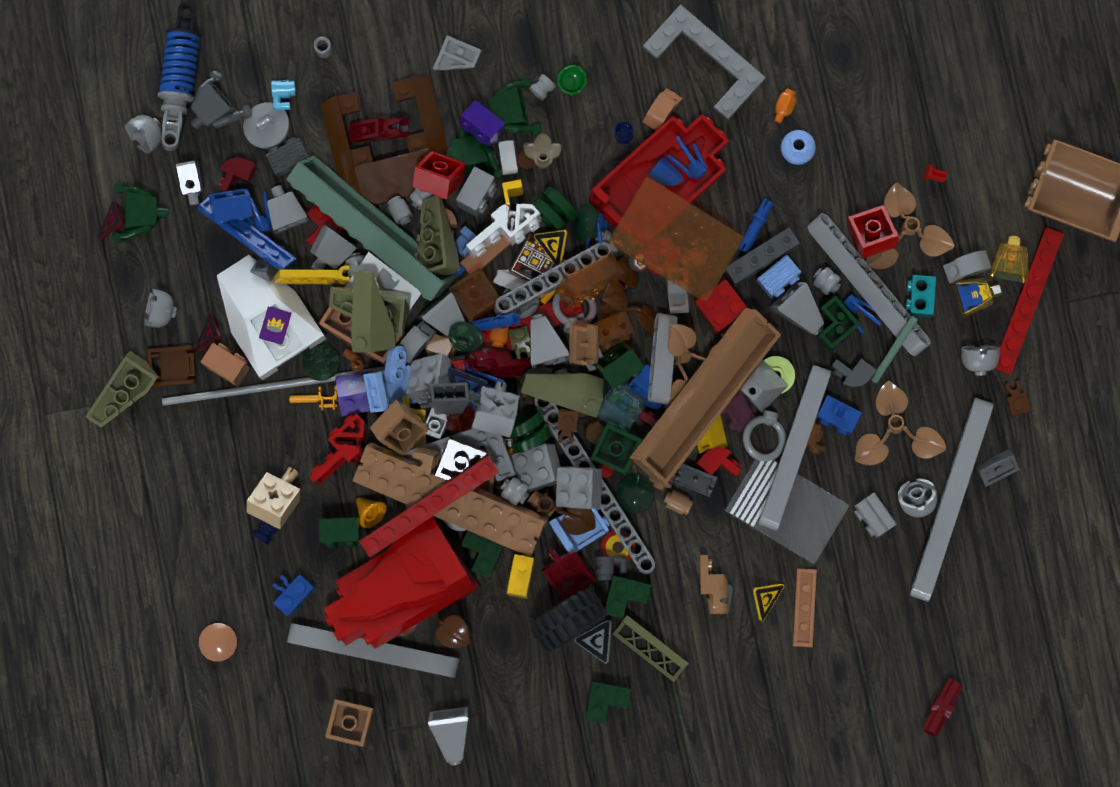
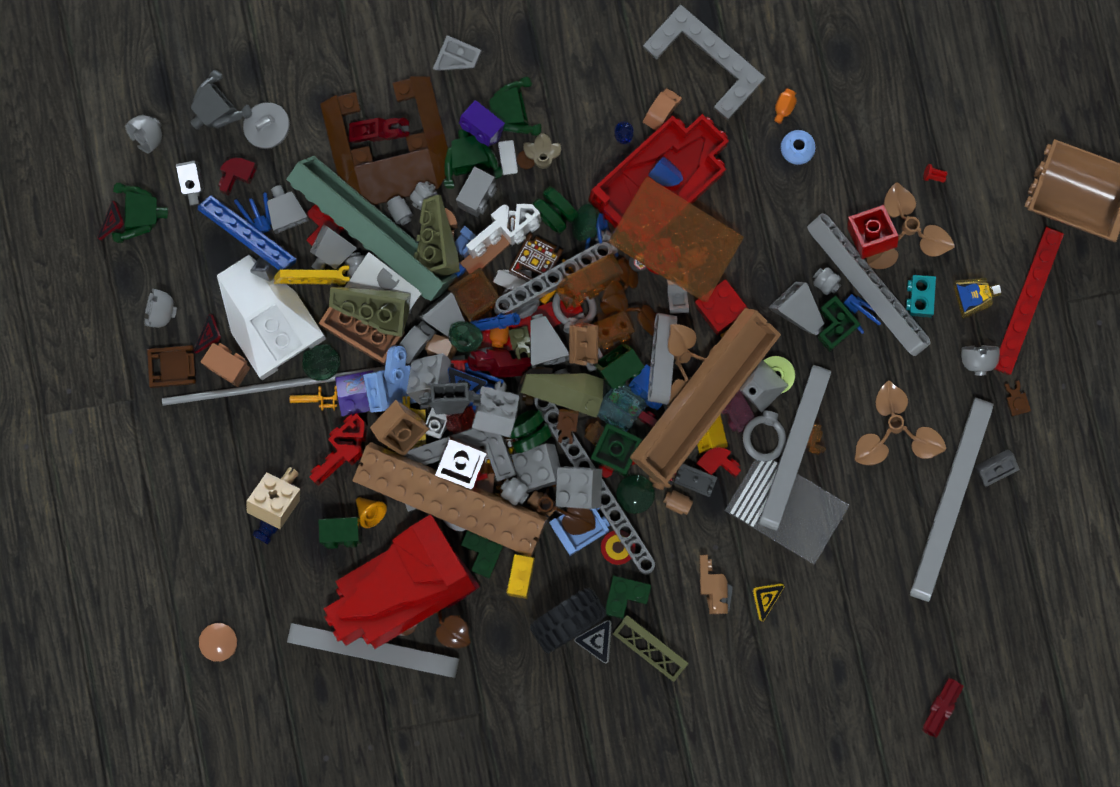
(127, 385): olive wedge -> none
(178, 74): piece -> none
(230, 205): blue brick -> none
(275, 325): dark purple sticker -> none
(282, 89): medium azure piece -> none
(286, 157): dark grey brick -> none
(294, 595): blue brick -> none
(323, 40): light grey beam -> none
(349, 723): medium nougat brick -> none
(355, 360): dark orange arm -> none
(370, 318): olive wedge -> none
(428, 458): medium nougat hinge -> none
(429, 506): red plate -> none
(438, 175): red brick -> none
(450, 732): light grey slope -> none
(512, 189): yellow panel -> none
(542, 87): light grey wheel -> none
(553, 244): black piece -> none
(567, 573): dark red plate -> none
(571, 80): green hair -> none
(601, 697): dark green brick -> none
(605, 566): dark grey piece -> none
(696, 168): blue plant -> none
(758, 220): blue pin -> none
(761, 257): dark grey brick -> none
(779, 276): light blue brick -> none
(804, 608): nougat tile -> none
(838, 416): blue brick -> none
(854, 378): dark grey brick -> none
(874, 515): light grey brick -> none
(894, 349): sand green bar -> none
(918, 498): light grey cylinder -> none
(967, 265): light grey brick -> none
(1011, 261): clear yellow torso -> none

